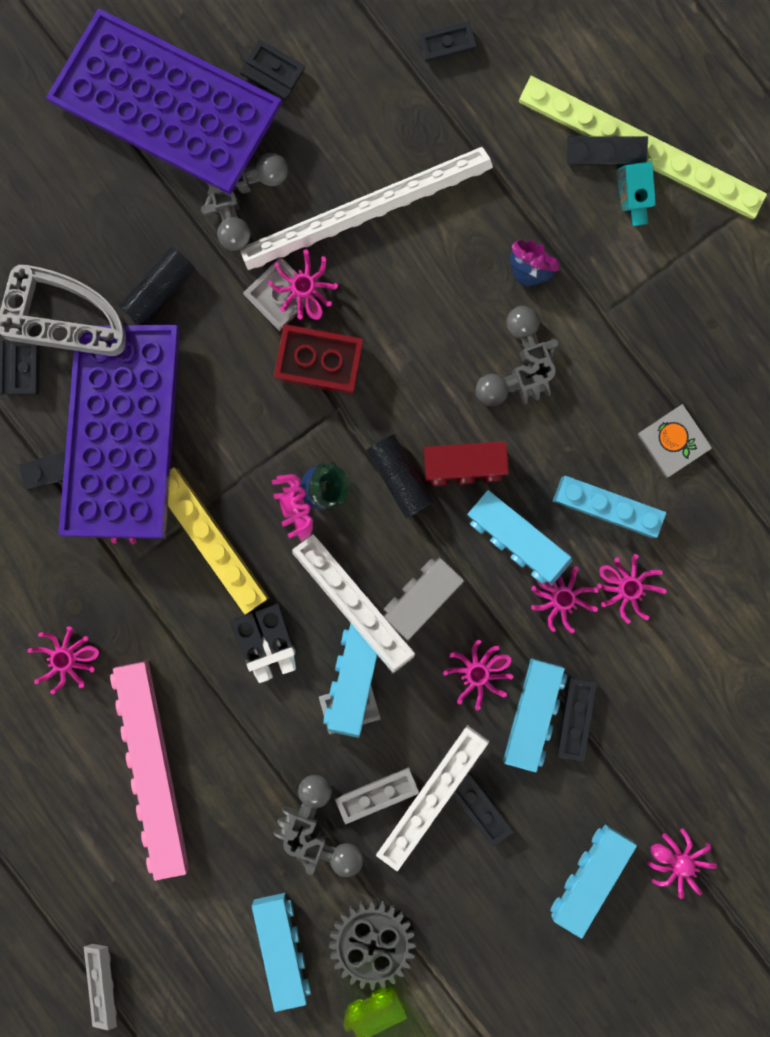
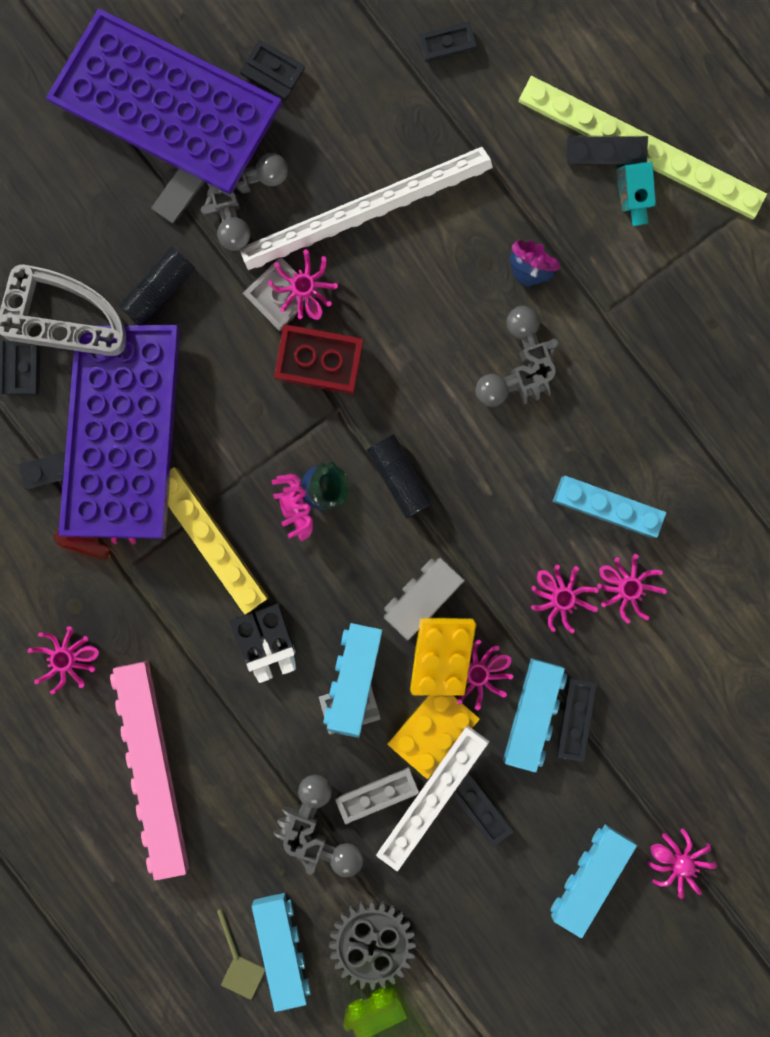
(83, 545): none -> clear red tile
(100, 986): light grey plate -> none
(177, 196): none -> dark grey tile
(242, 974): none -> olive piece
(353, 603): white plate -> none
(432, 732): none -> yellow plate
(442, 656): none -> yellow plate
(465, 463): dark red brick -> none
(520, 538): medium azure brick -> none
(674, 441): light grey tile -> none

